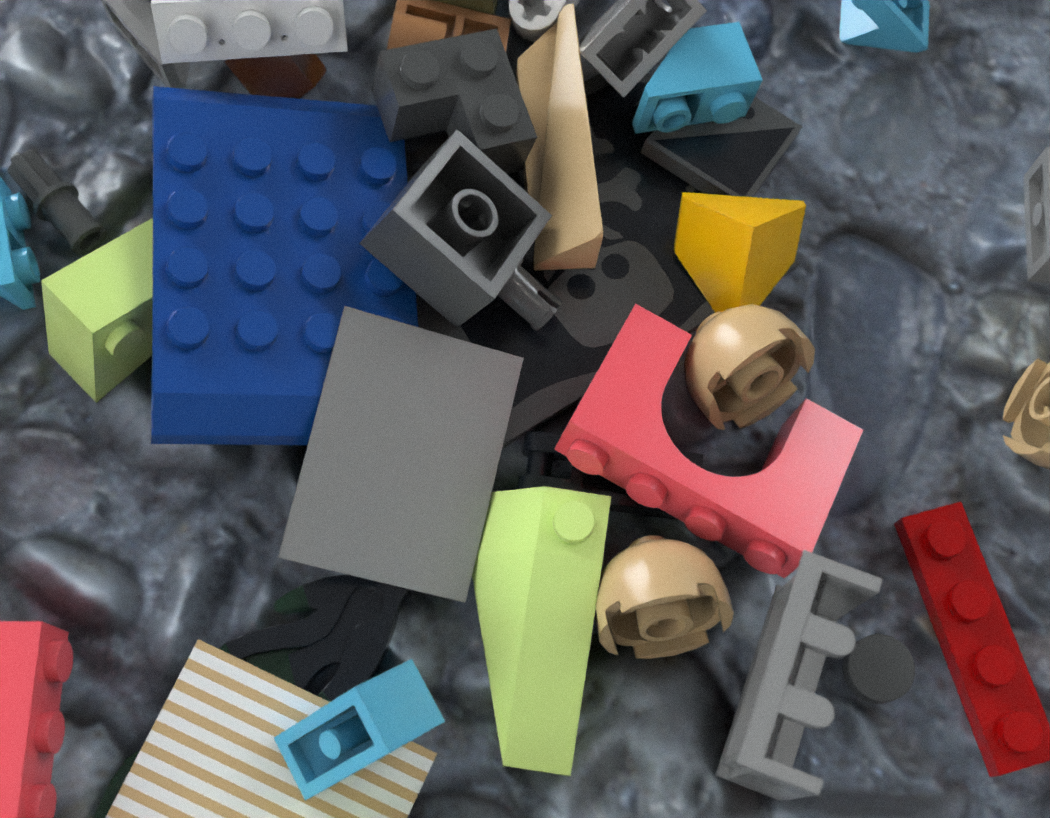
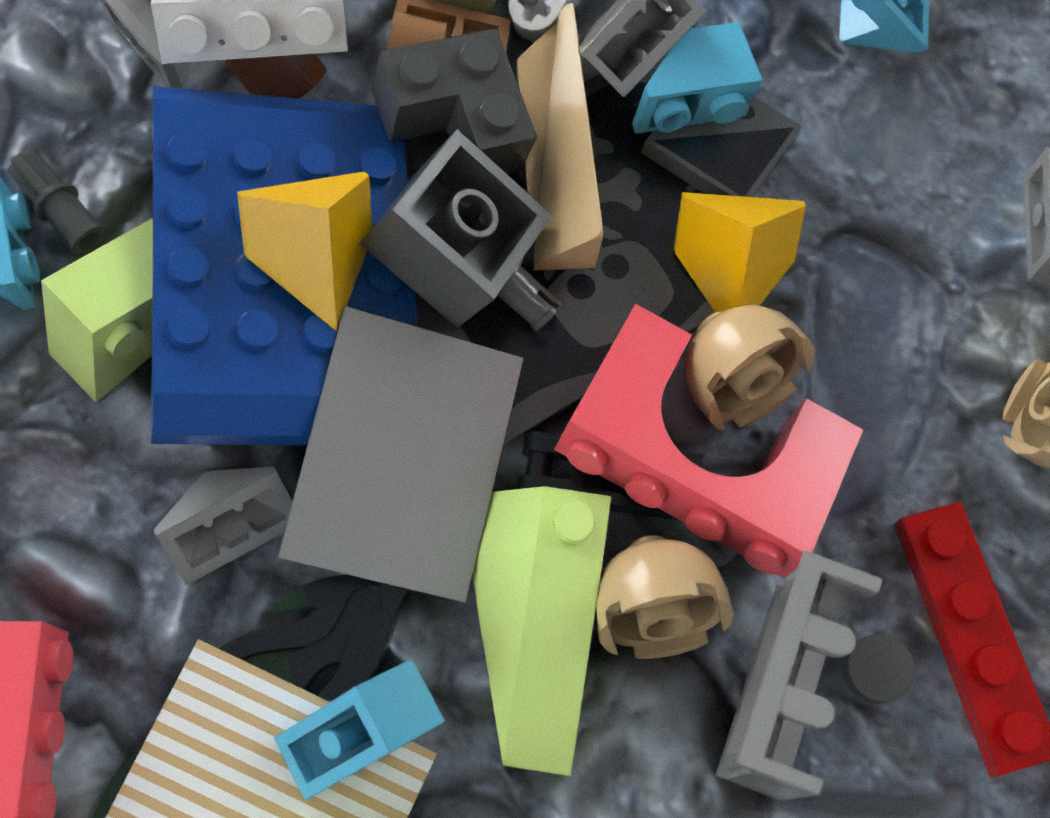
(223, 519): none -> light grey slope
(310, 238): none -> yellow slope

